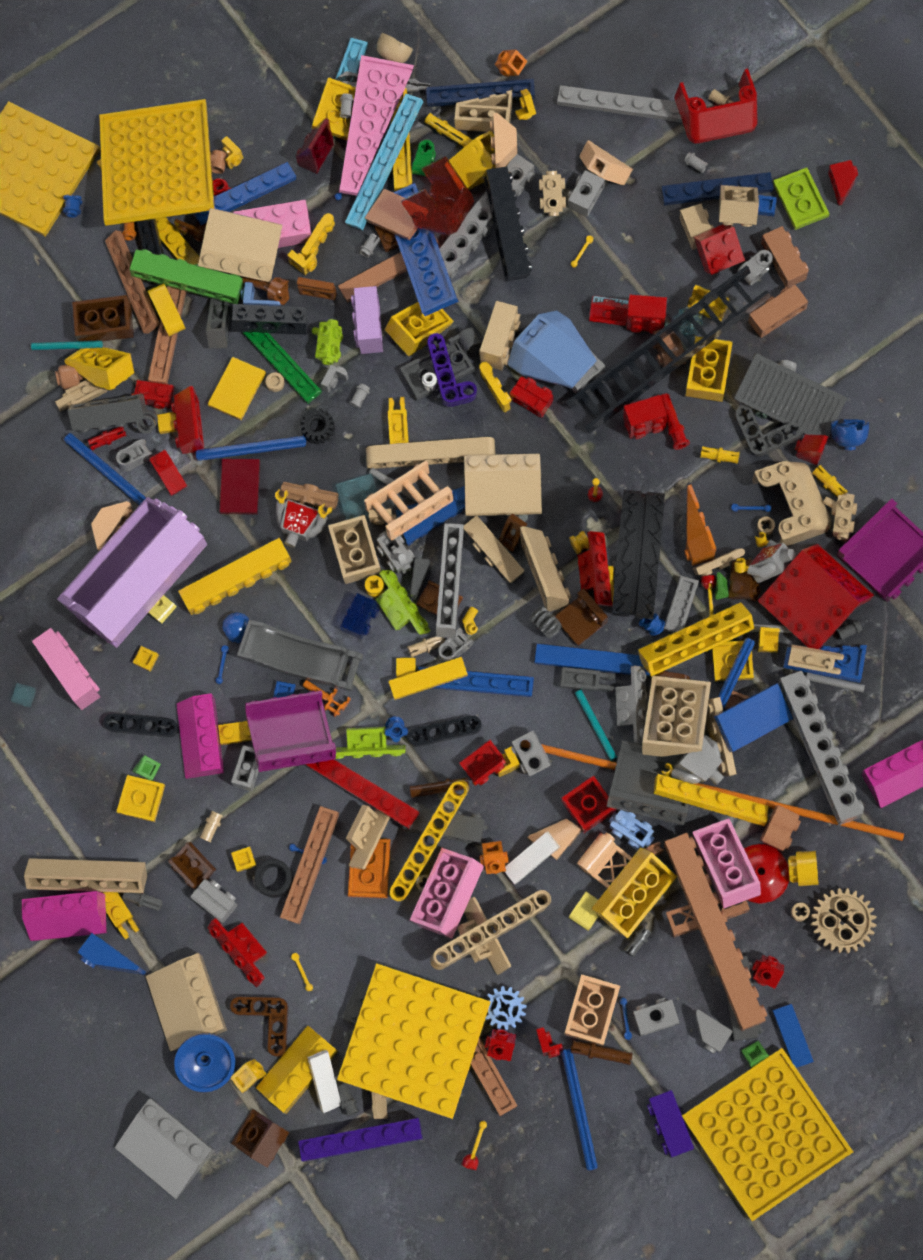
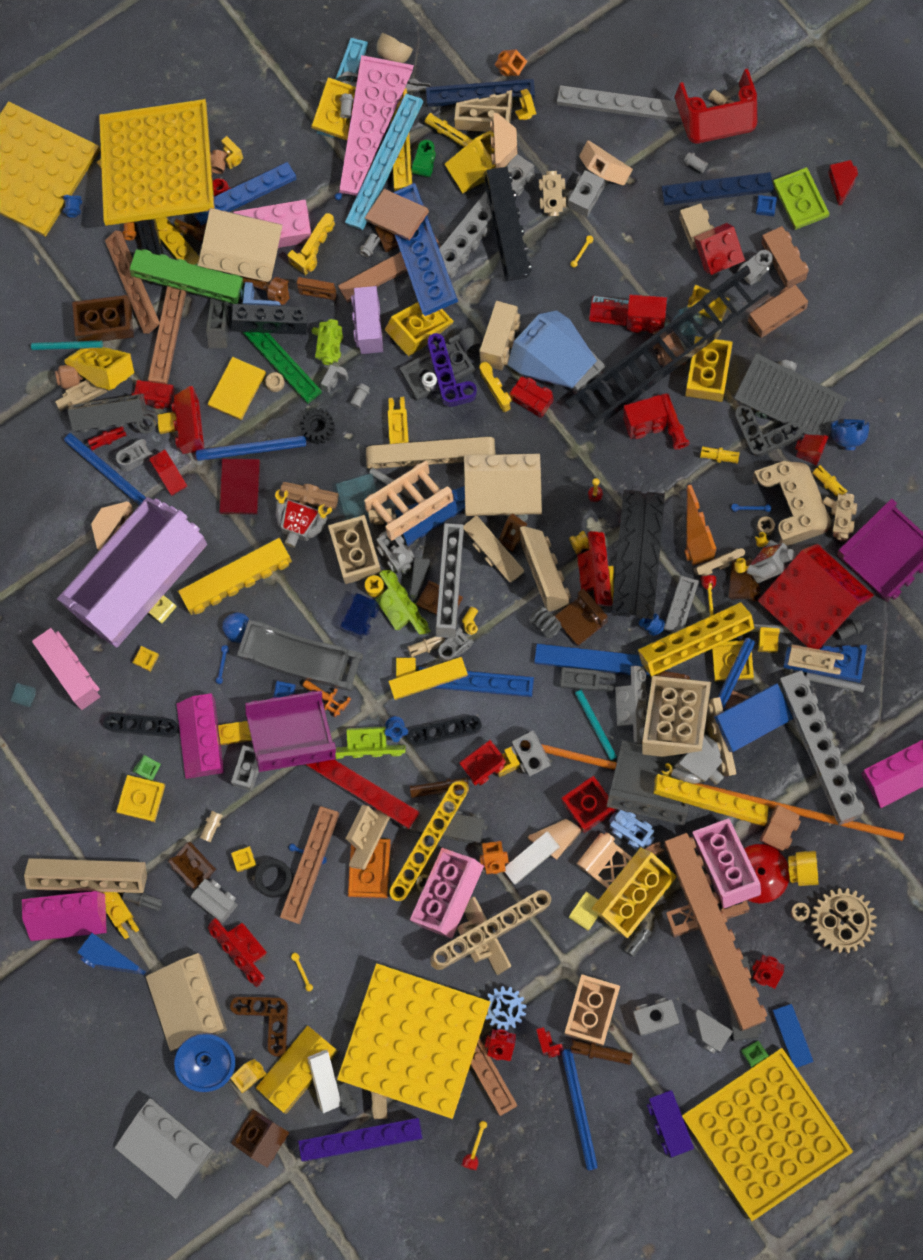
(166, 309): yellow beam -> none
(316, 147): dark red slope -> none
(451, 199): clear red windscreen -> none
(623, 1001): blue hinge -> none
(721, 587): bright green slope -> none
(738, 205): tan brick -> none

